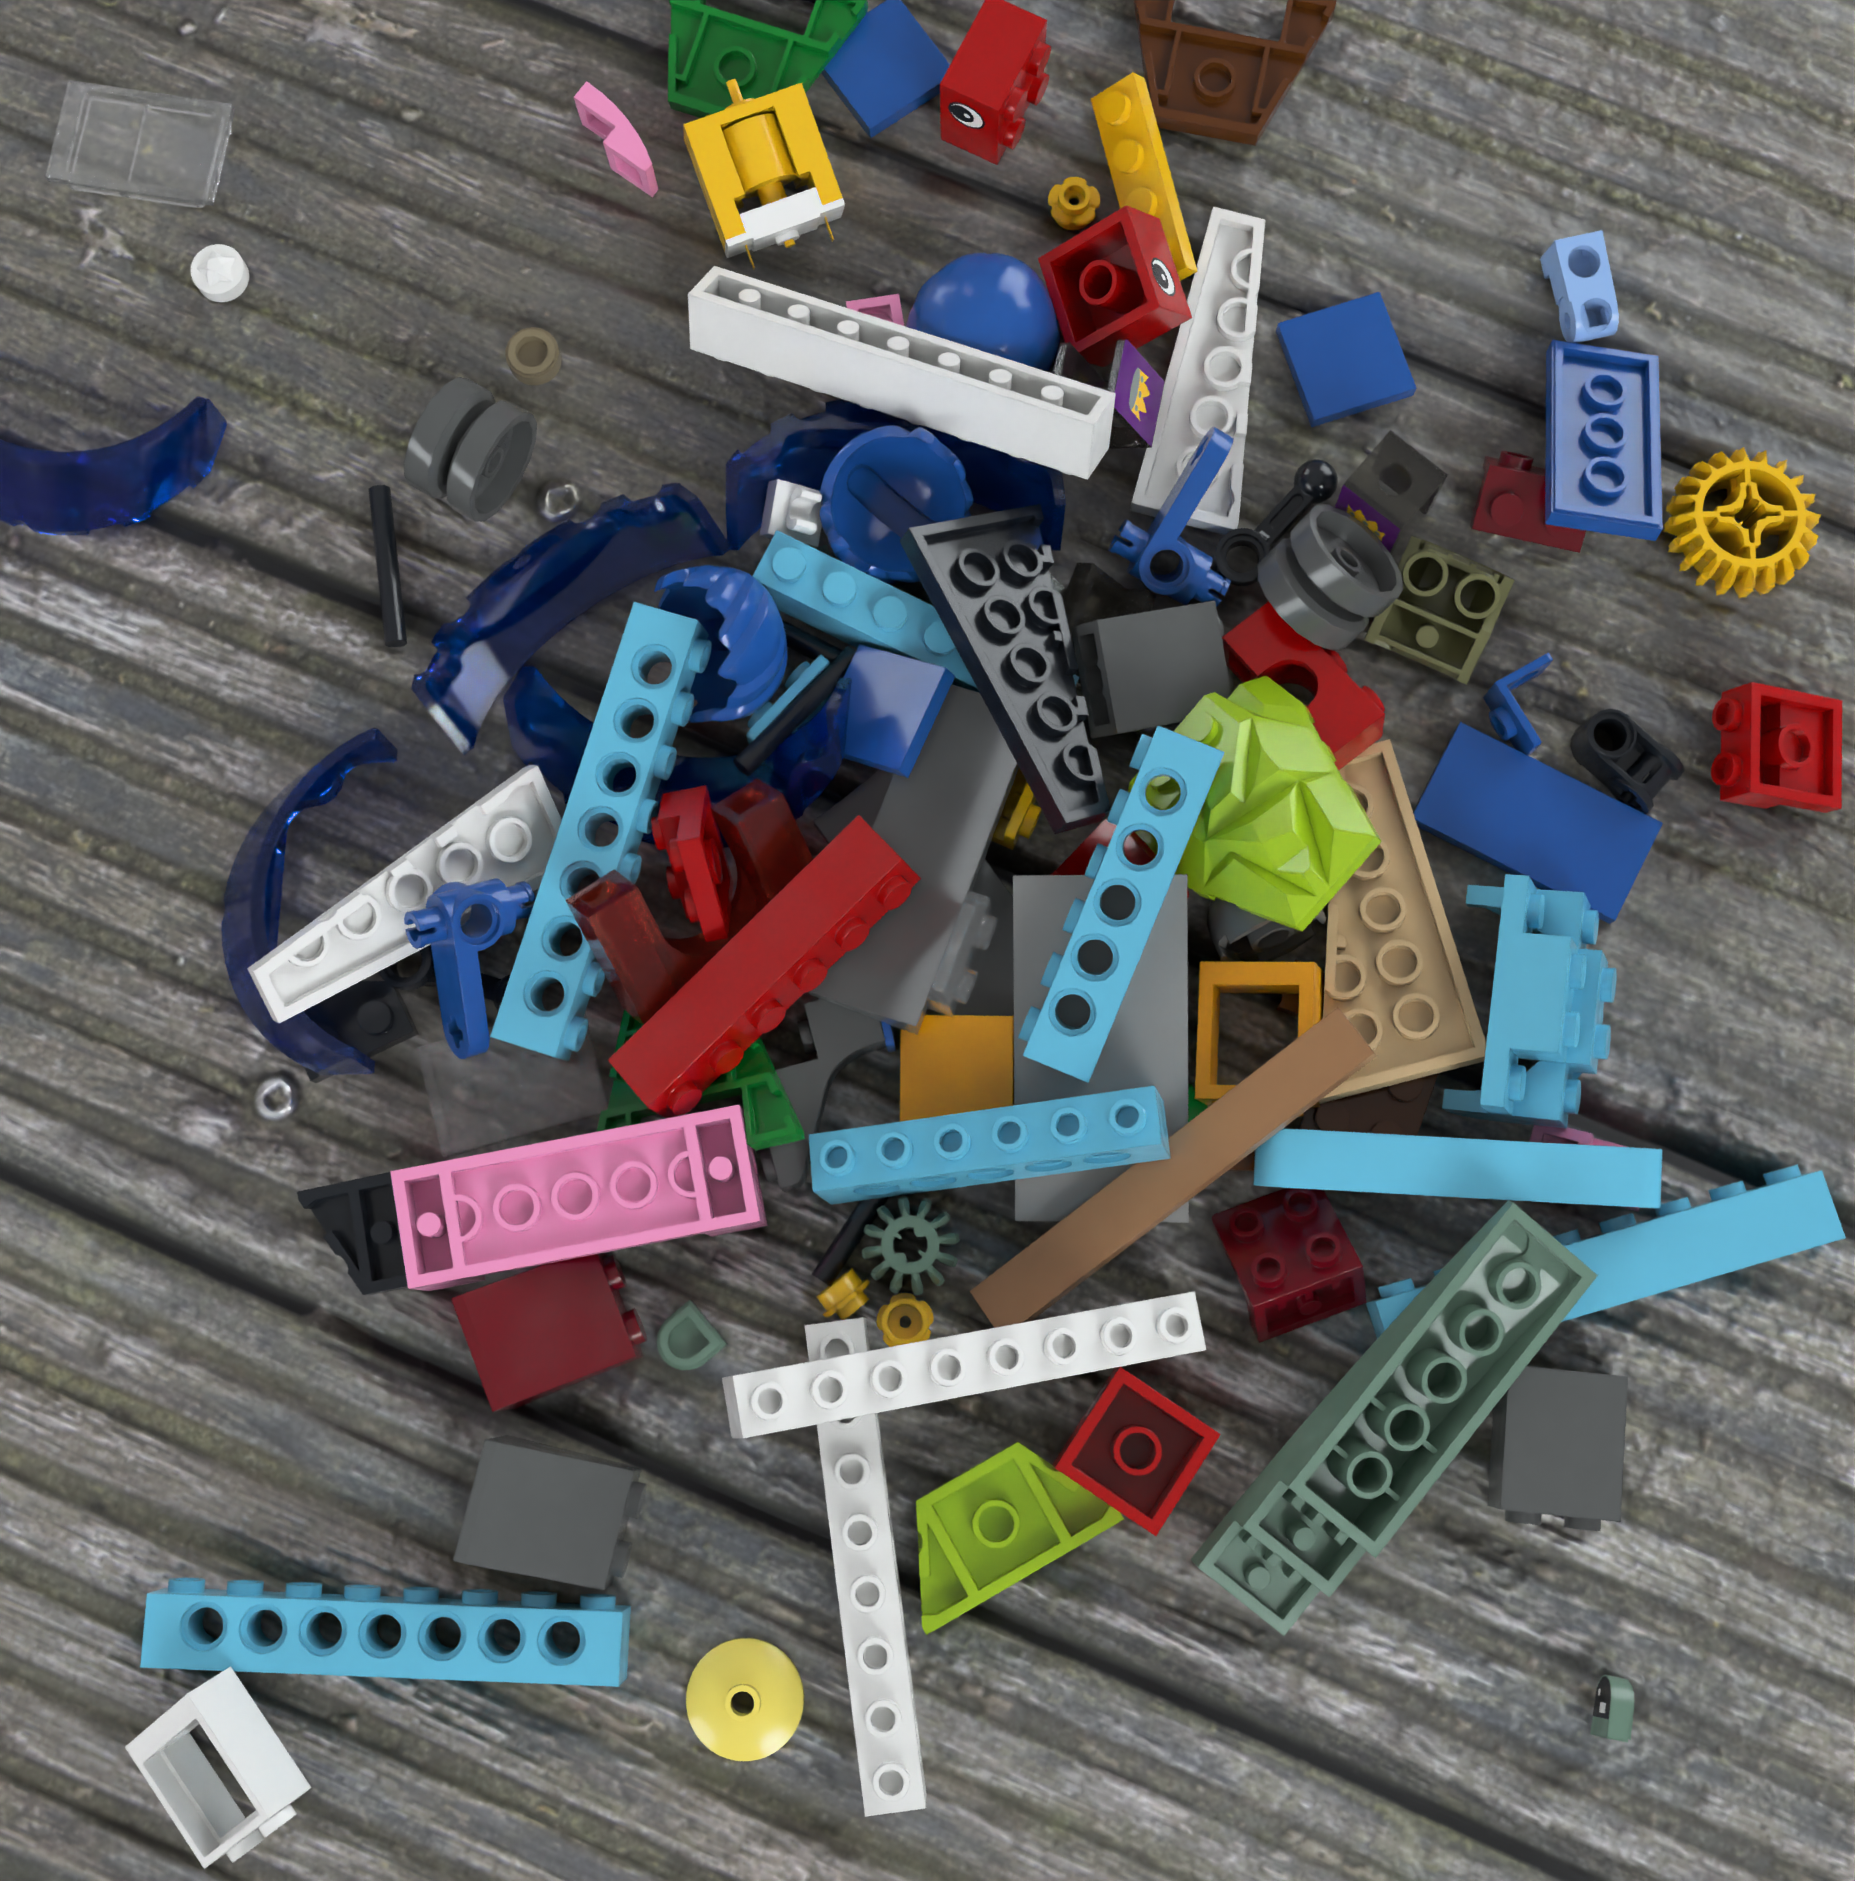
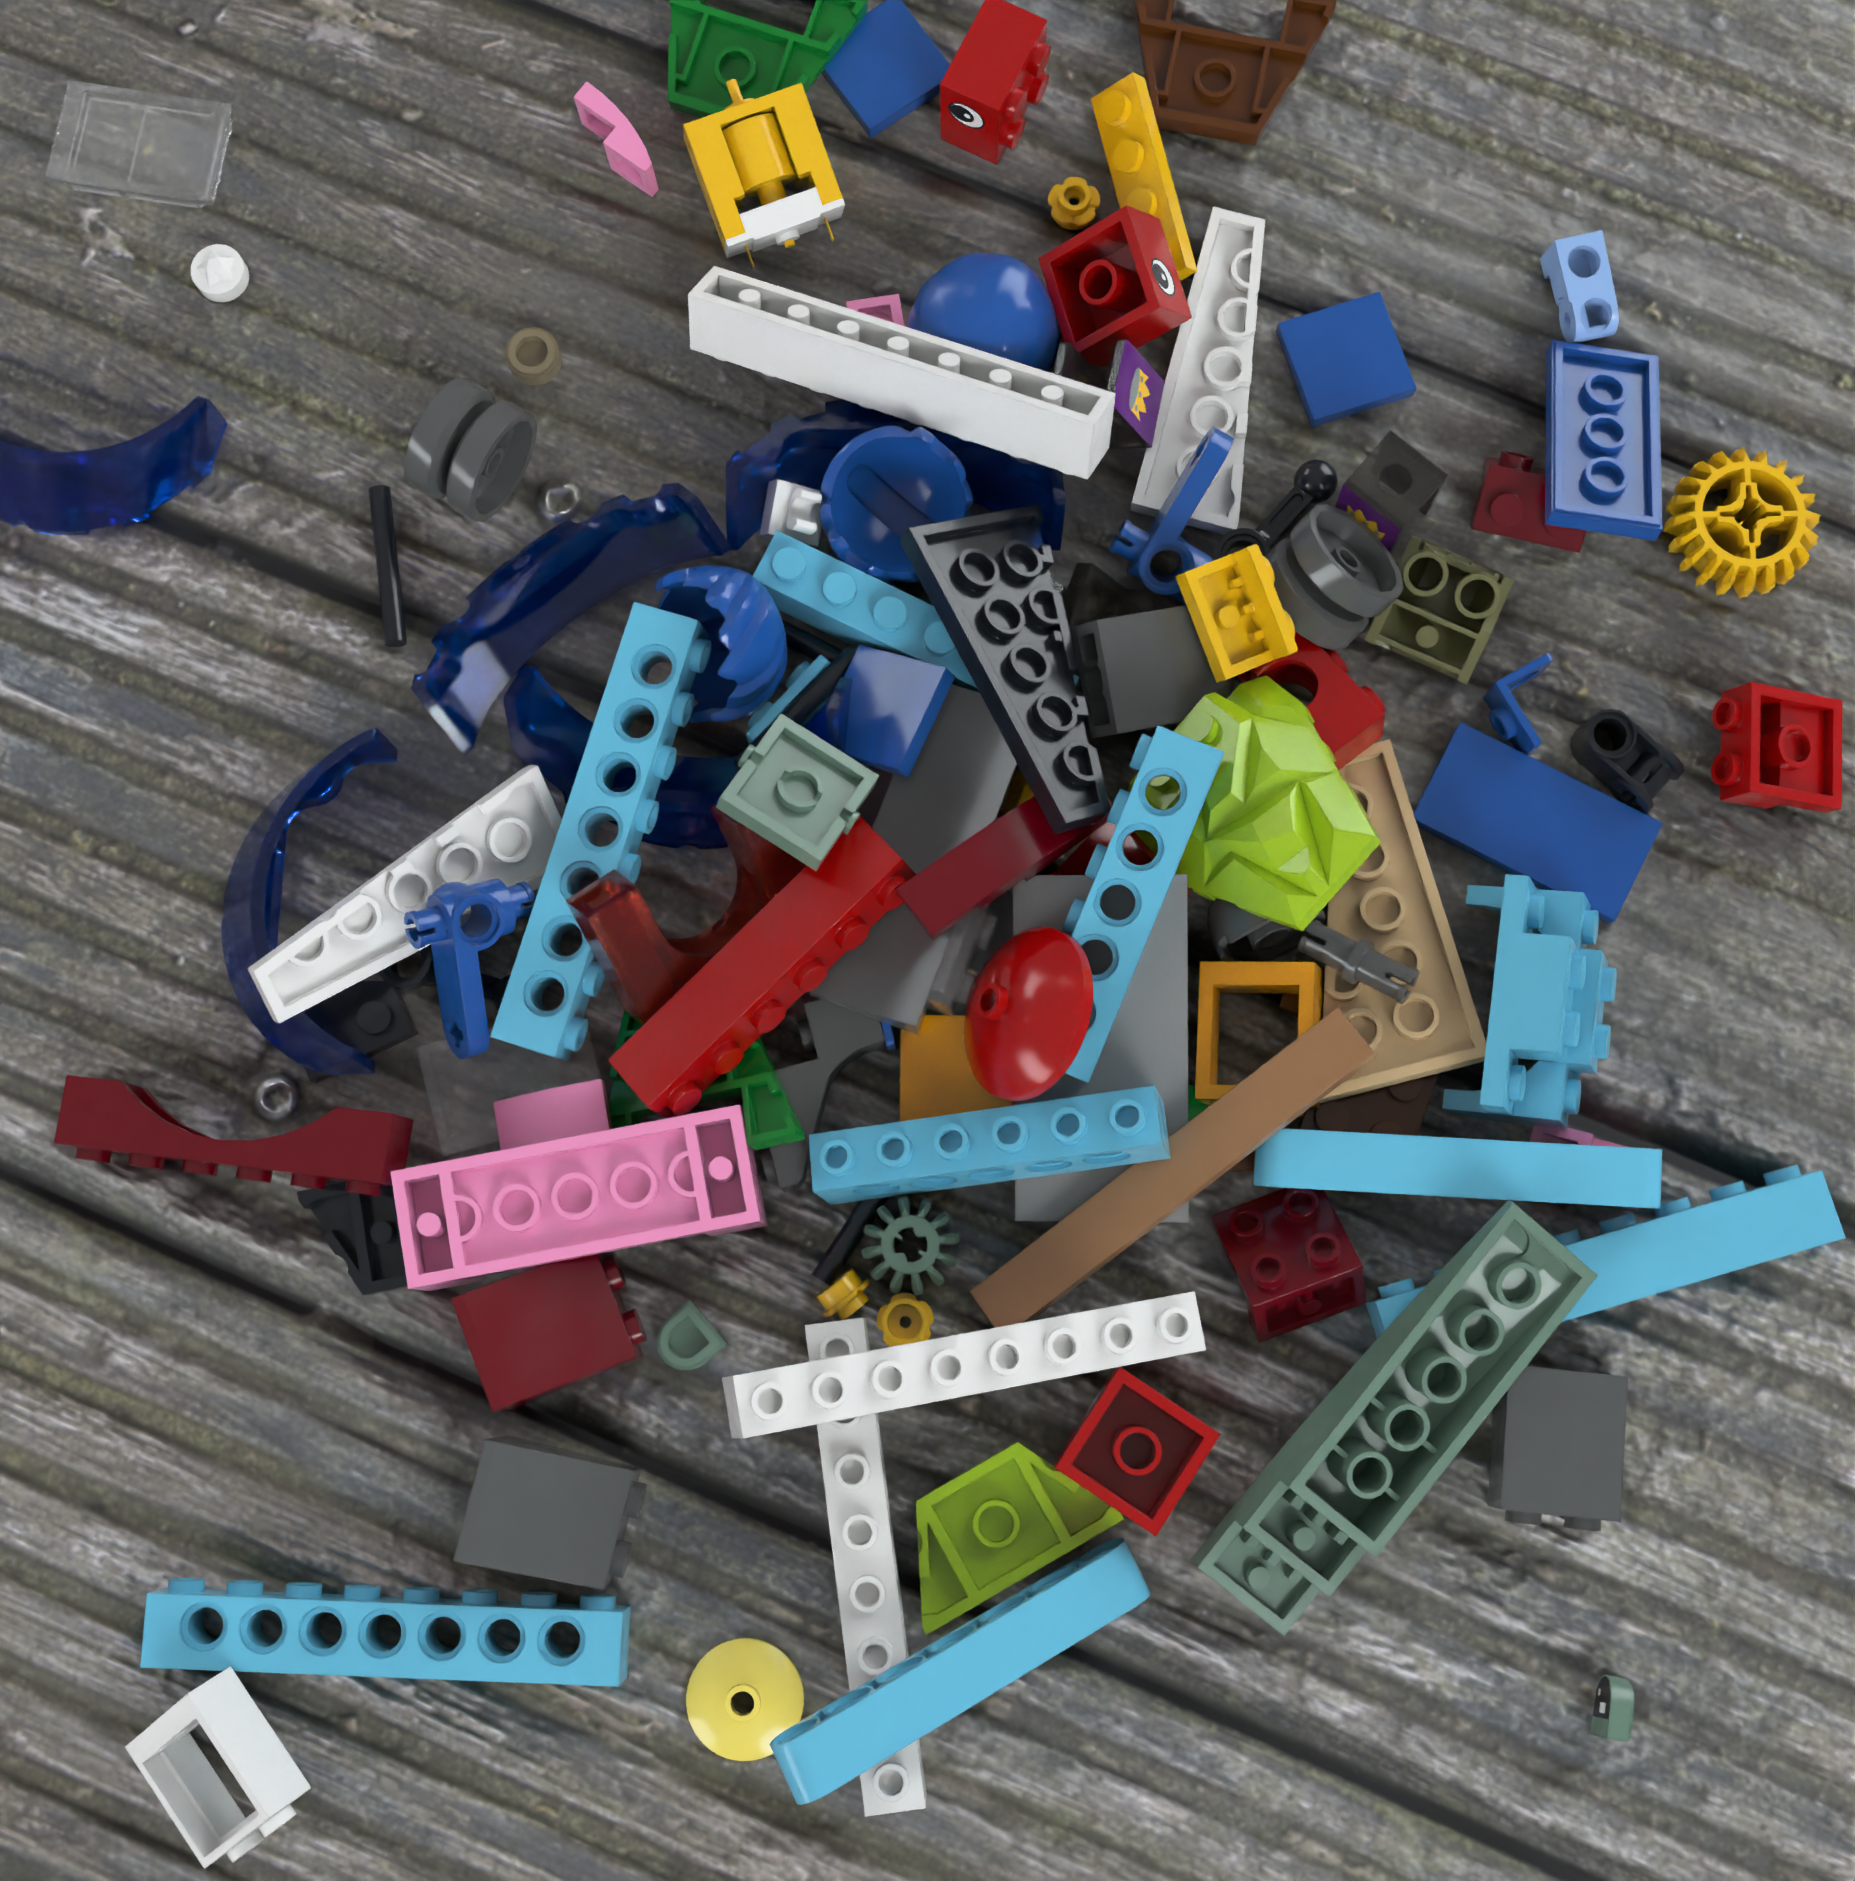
(127, 1119): none -> dark red arch
(552, 1114): none -> bright pink slope
(697, 859): red plate -> none
(797, 791): none -> sand green plate
(958, 1671): none -> medium azure beam
(987, 866): none -> dark red slope
(1028, 1013): none -> red dish
(1237, 612): none -> yellow bracket
(1358, 961): none -> dark grey pin

